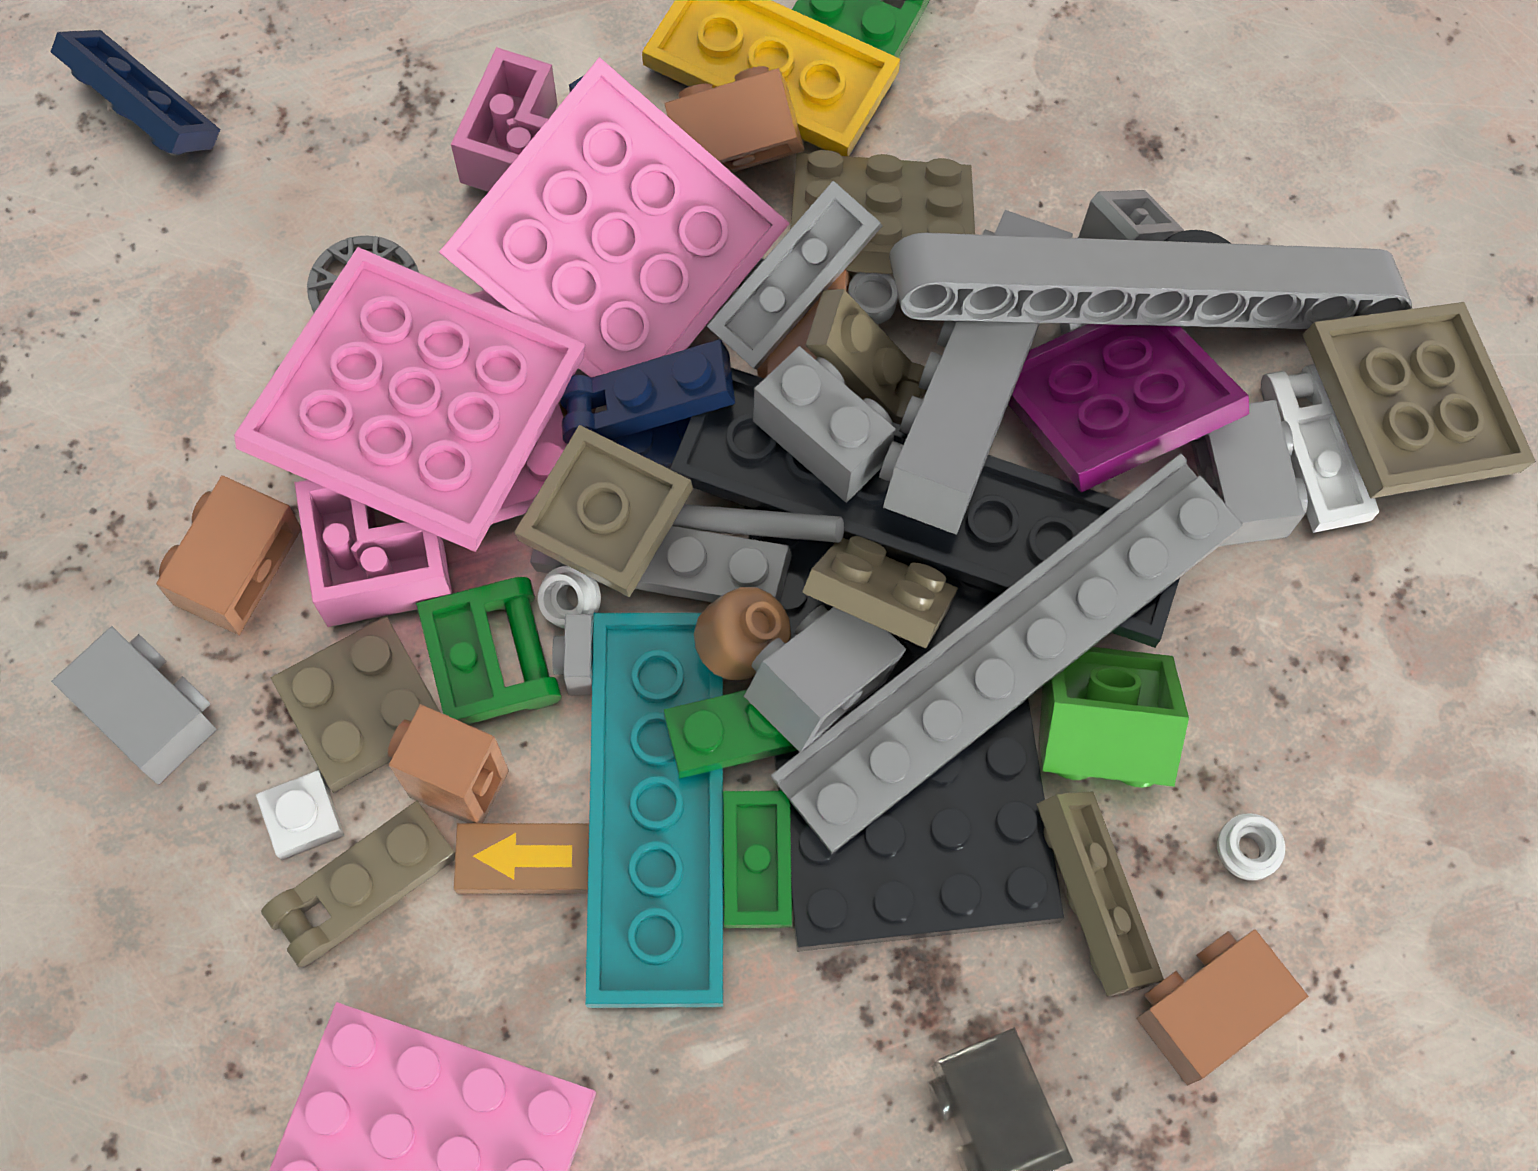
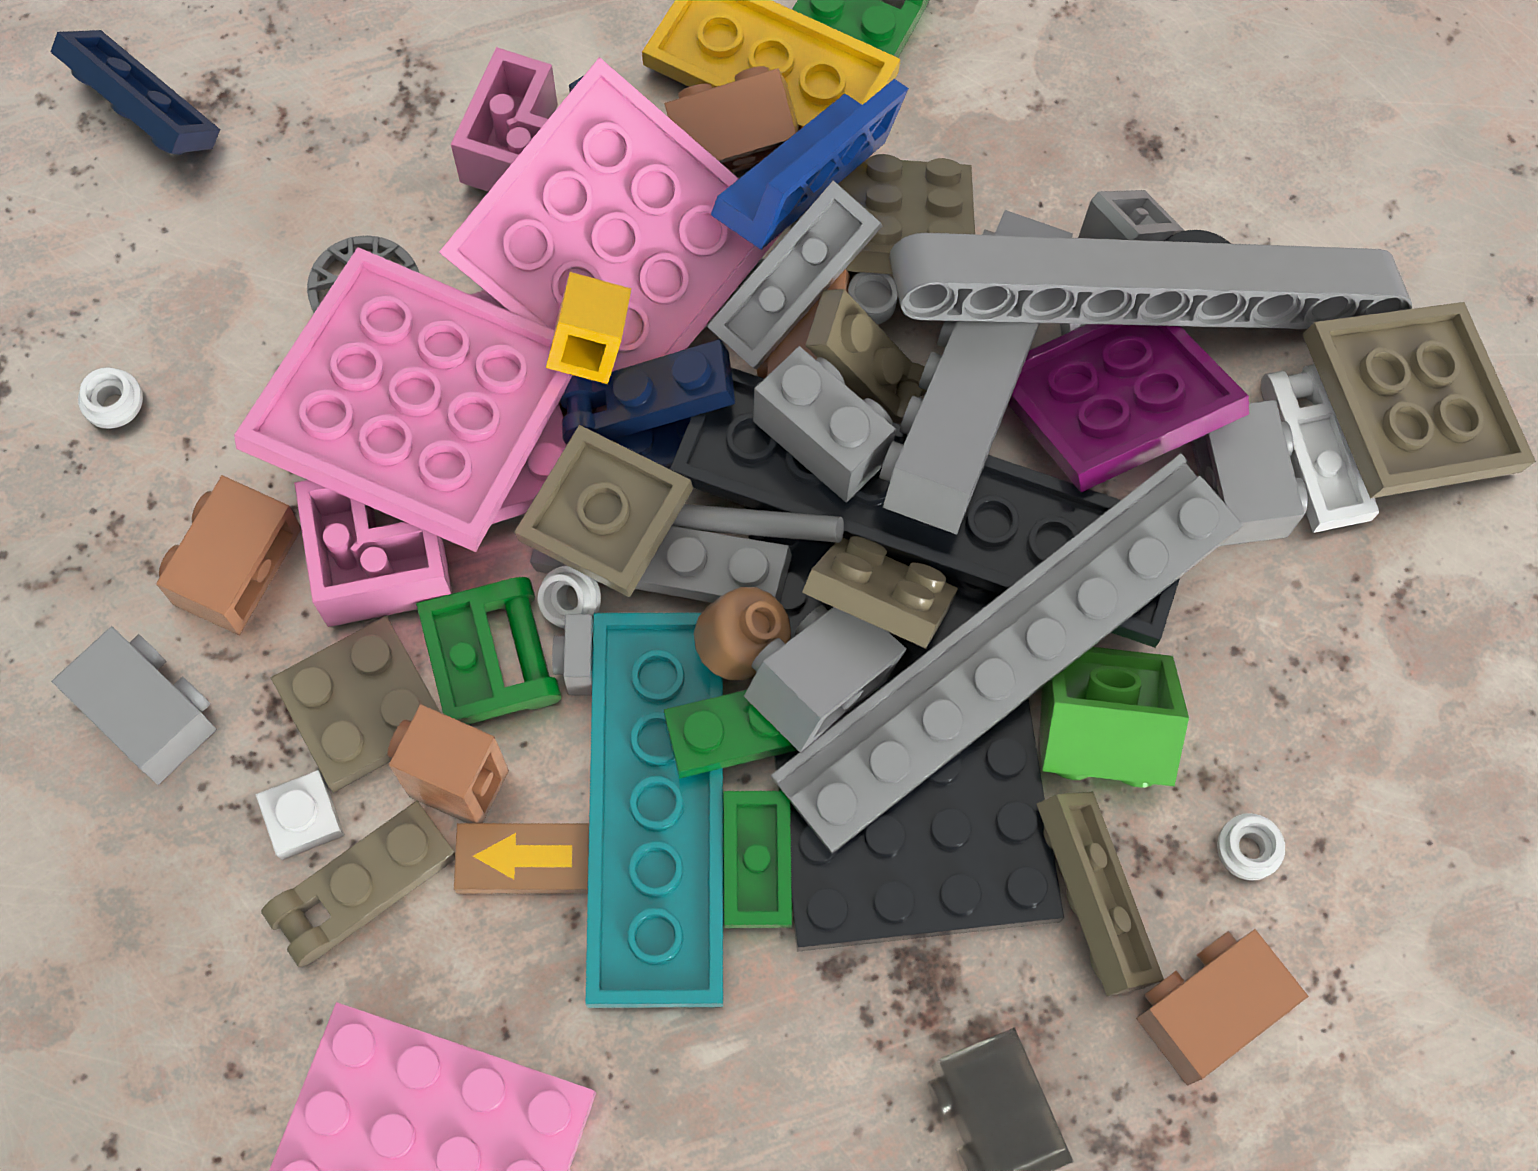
(104, 383): none -> white plate
(589, 328): none -> yellow brick
(802, 167): none -> blue fence

